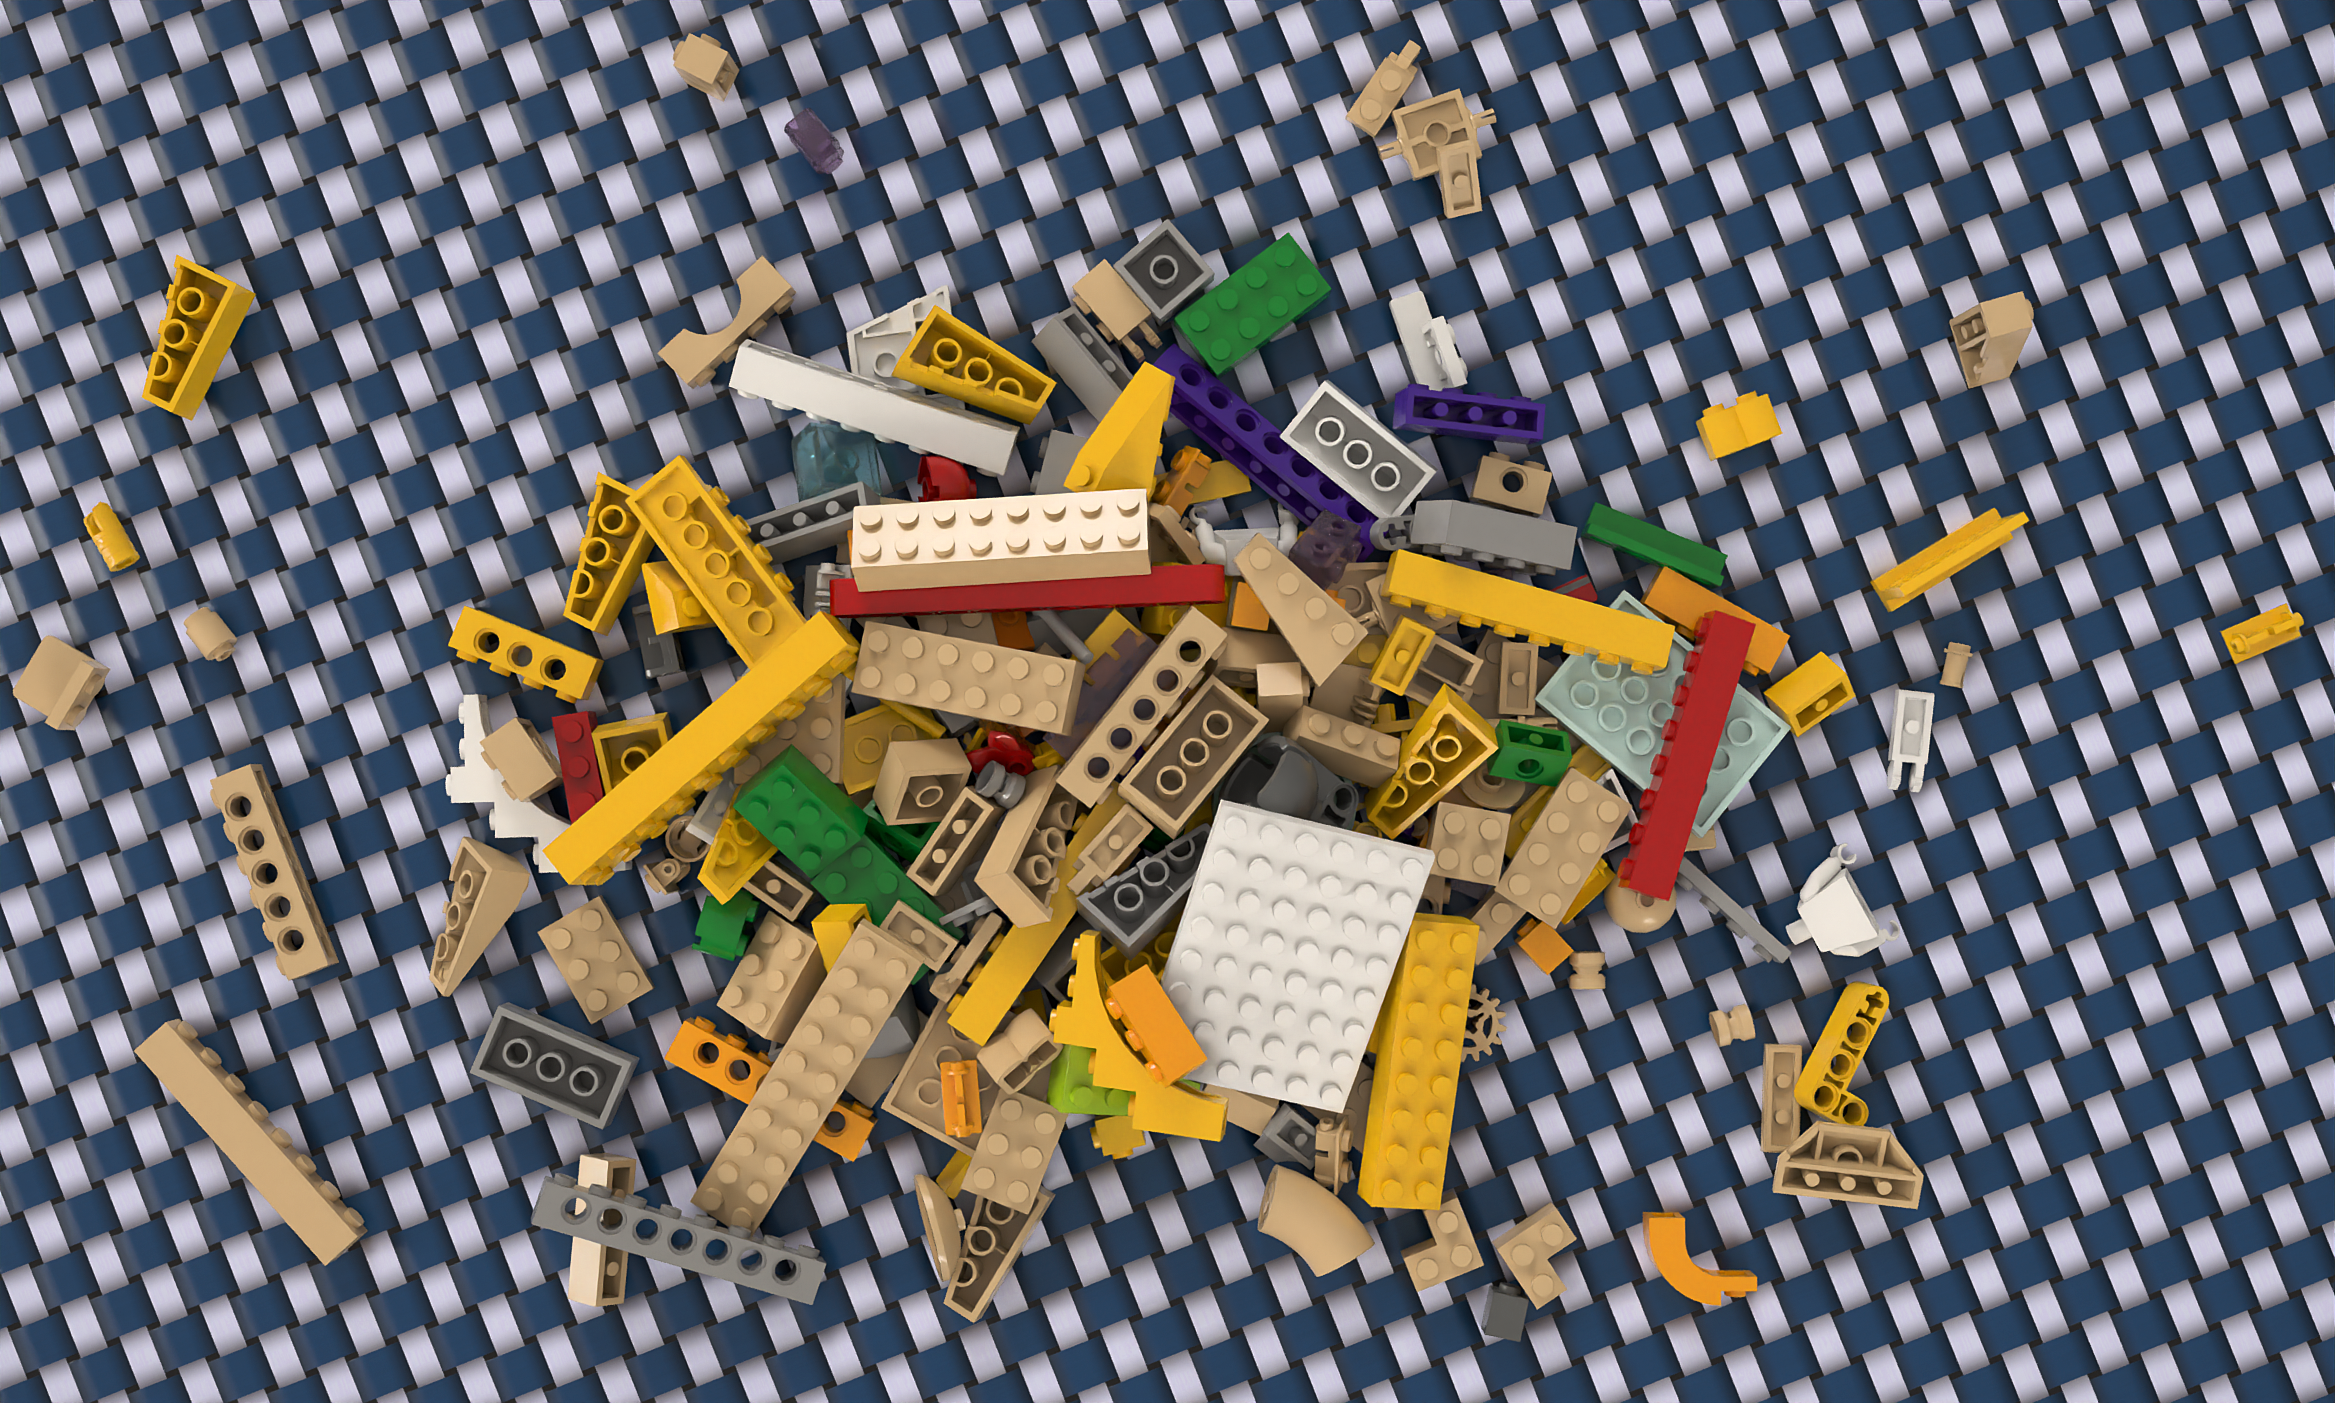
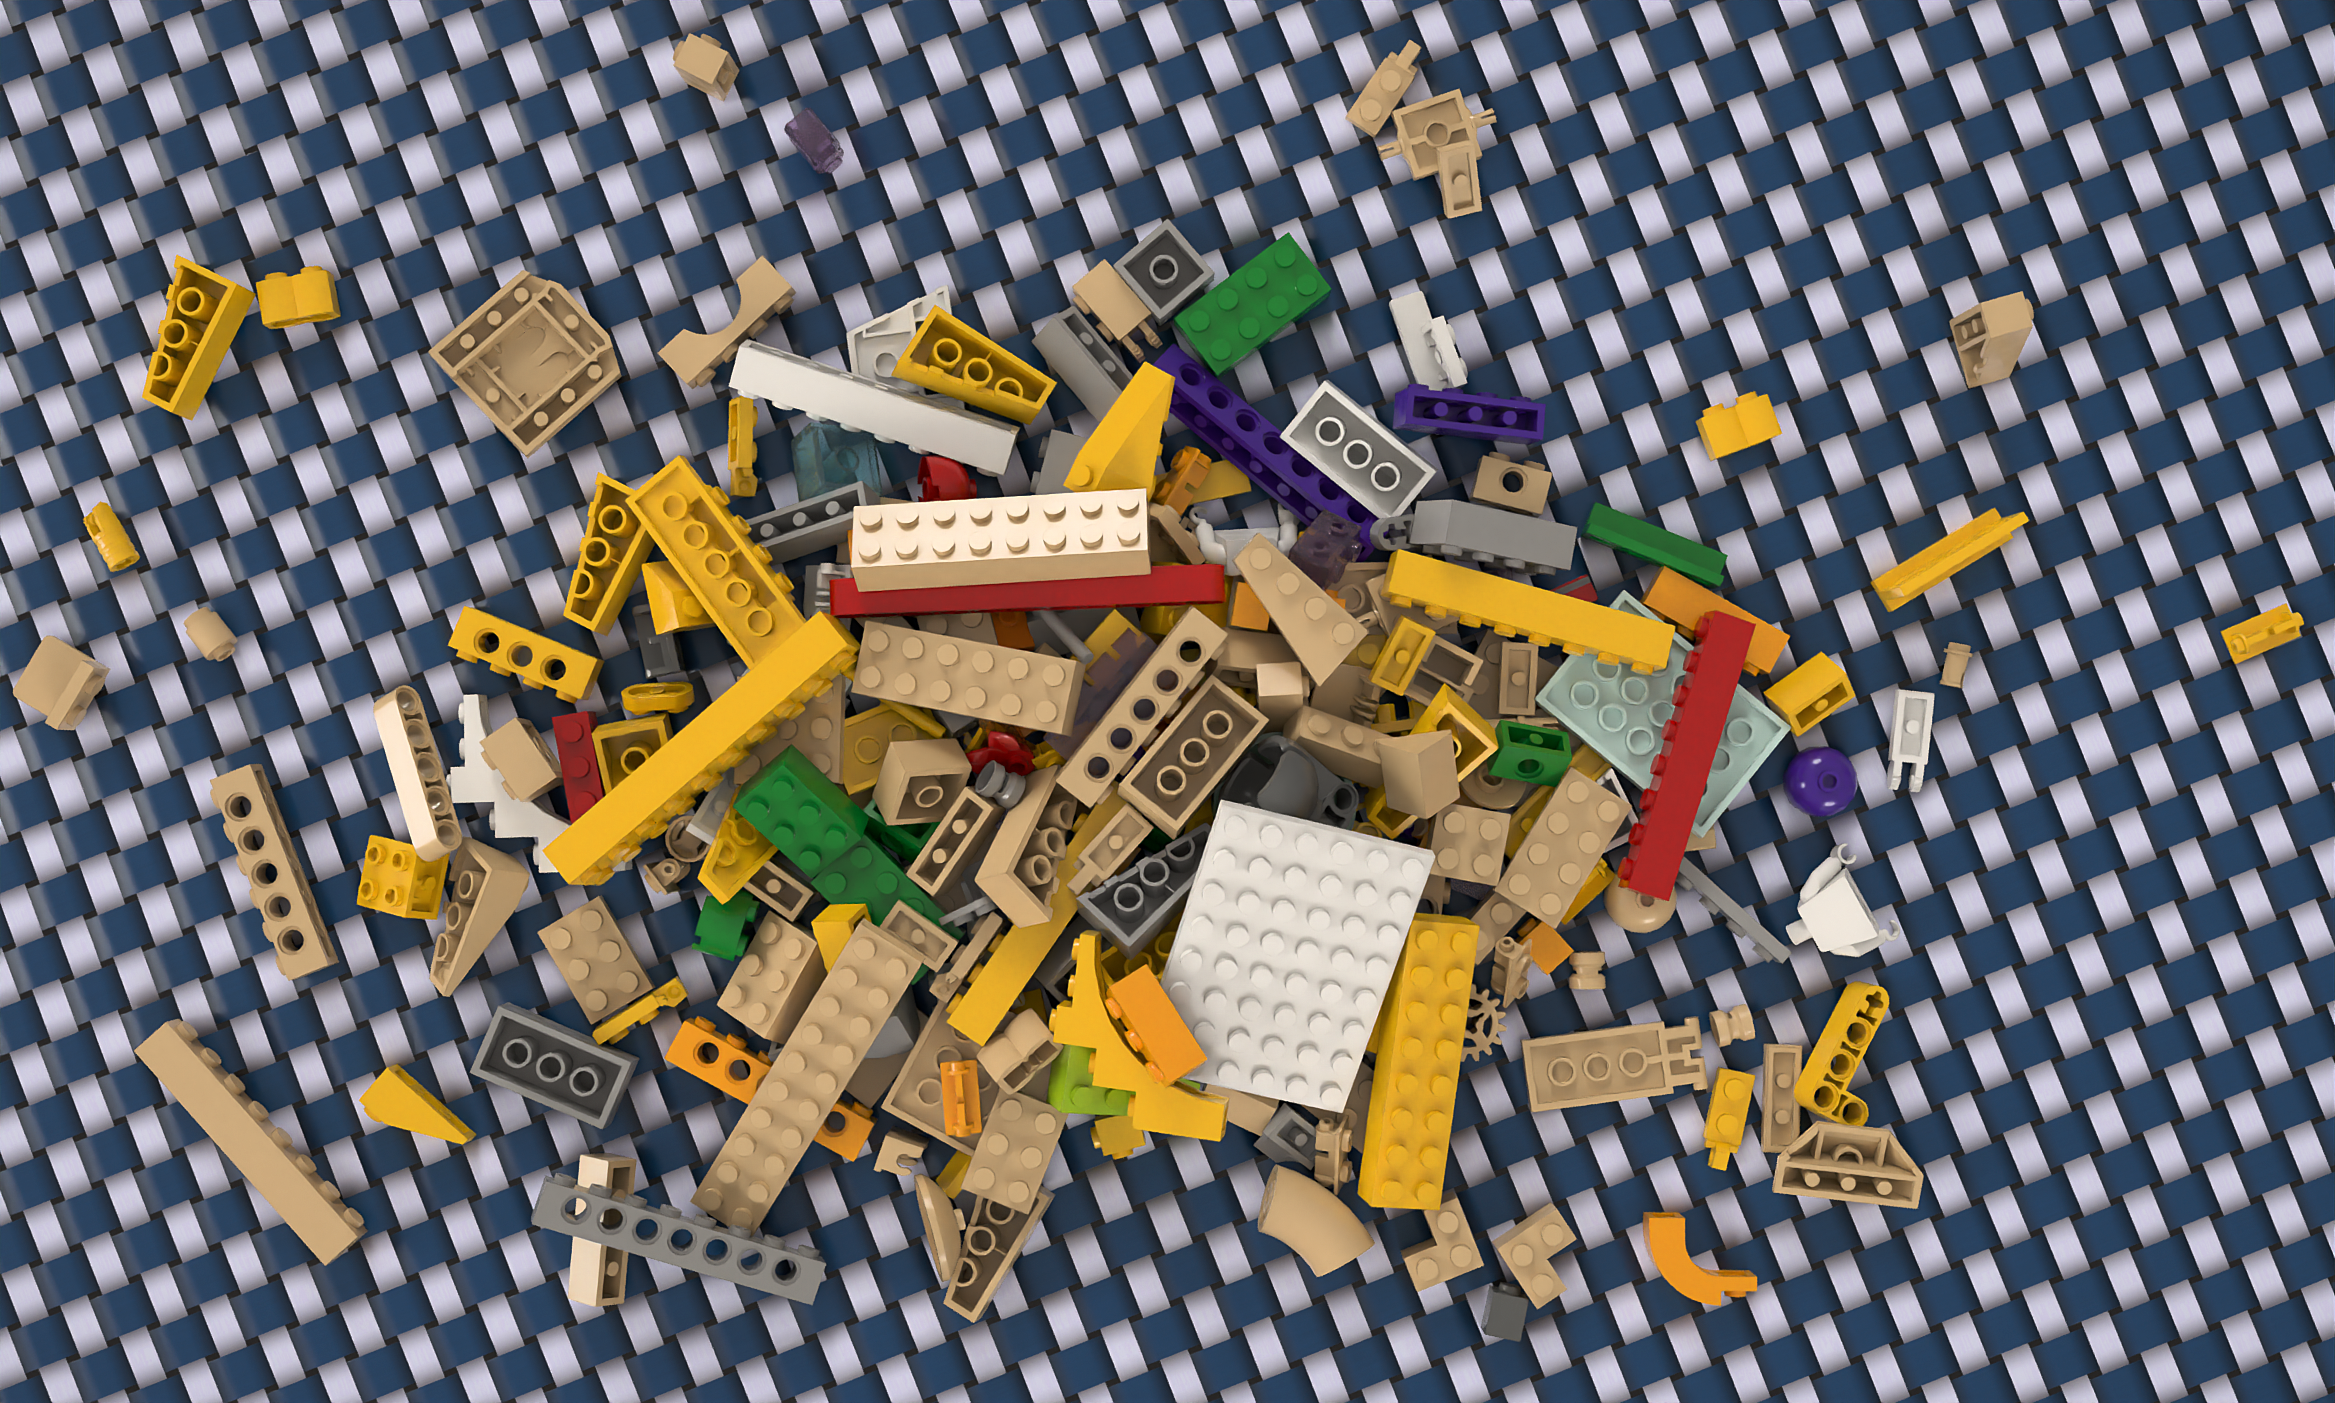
(297, 298): none -> yellow brick
(401, 881): none -> yellow bracket
(407, 1105): none -> yellow slope
(417, 773): none -> tan beam
(529, 359): none -> tan wedge
(642, 1010): none -> yellow hinge
(668, 696): none -> yellow plate
(741, 448): none -> yellow hinge
(898, 1148): none -> tan hinge
(1419, 772): none -> tan slope
(1511, 969): none -> tan hinge
(1612, 1064): none -> tan hinge
(1727, 1115): none -> yellow hinge
(1820, 781): none -> dark purple cylinder

